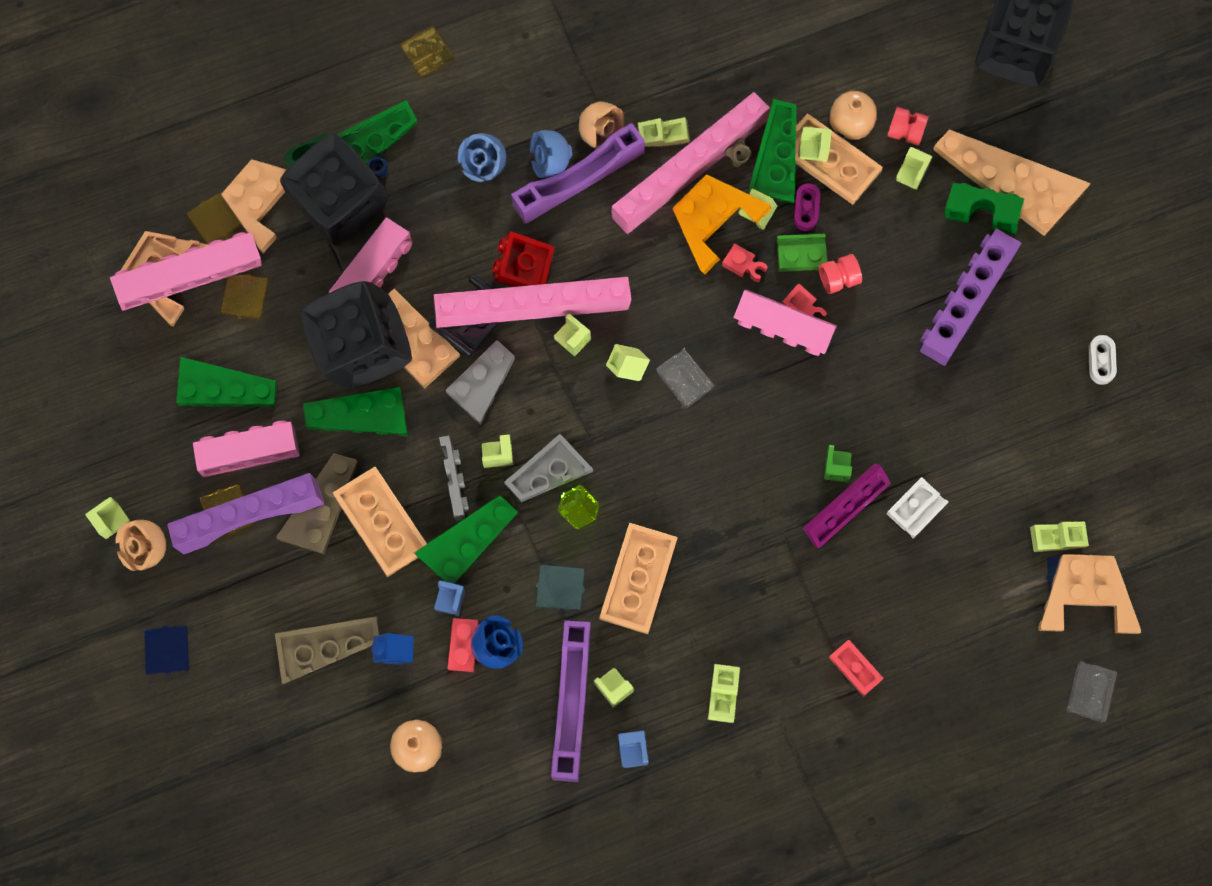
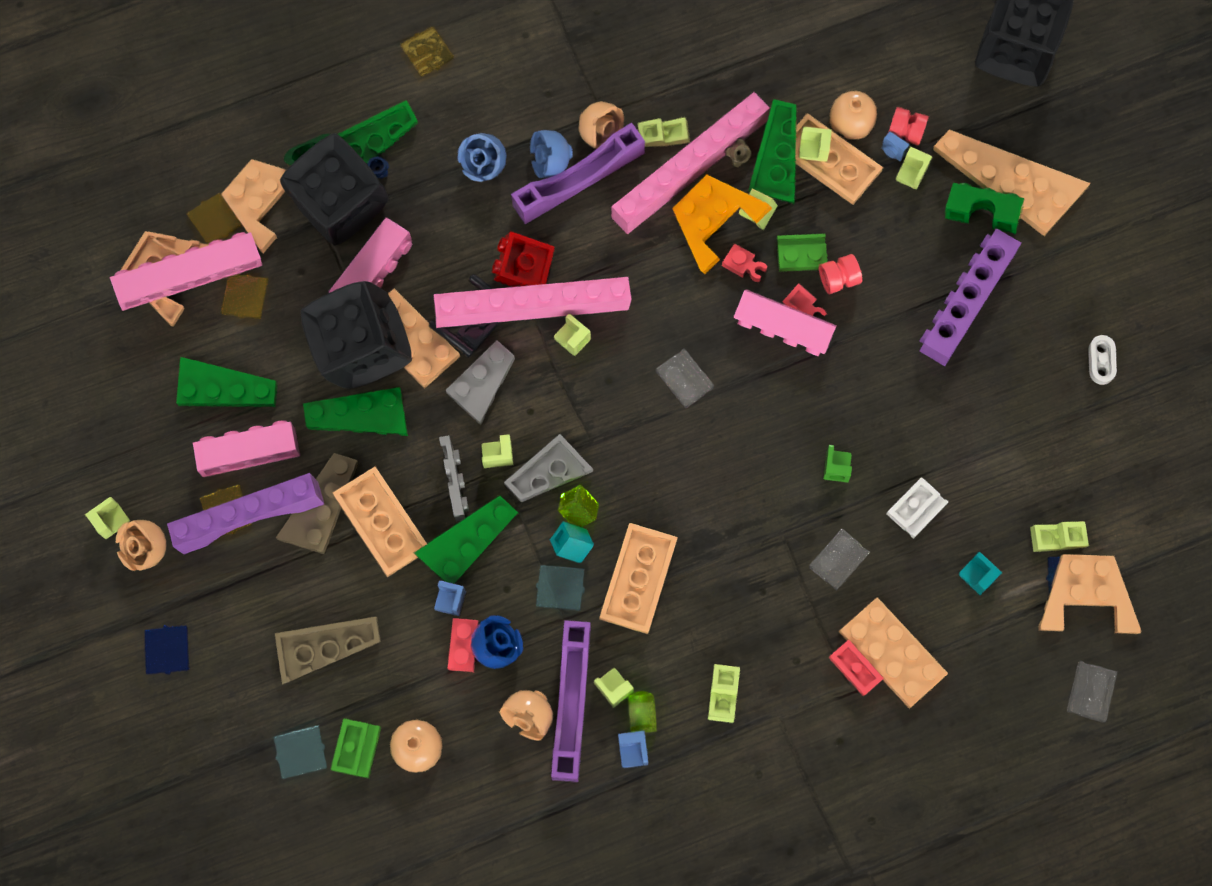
(300, 752): none -> clear light blue piece
(356, 748): none -> bright green plate
(392, 649): blue brick -> none
(529, 712): none -> light nougat cylinder
(571, 542): none -> teal panel
(627, 362): yellowish green panel -> none
(642, 712): none -> clear neon green bracket
(805, 208): magenta plate -> none
(839, 559): none -> clear plate
(847, 505): magenta plate -> none
(893, 652): none -> light nougat plate
(894, 146): none -> medium blue plate
(979, 573): none -> teal panel

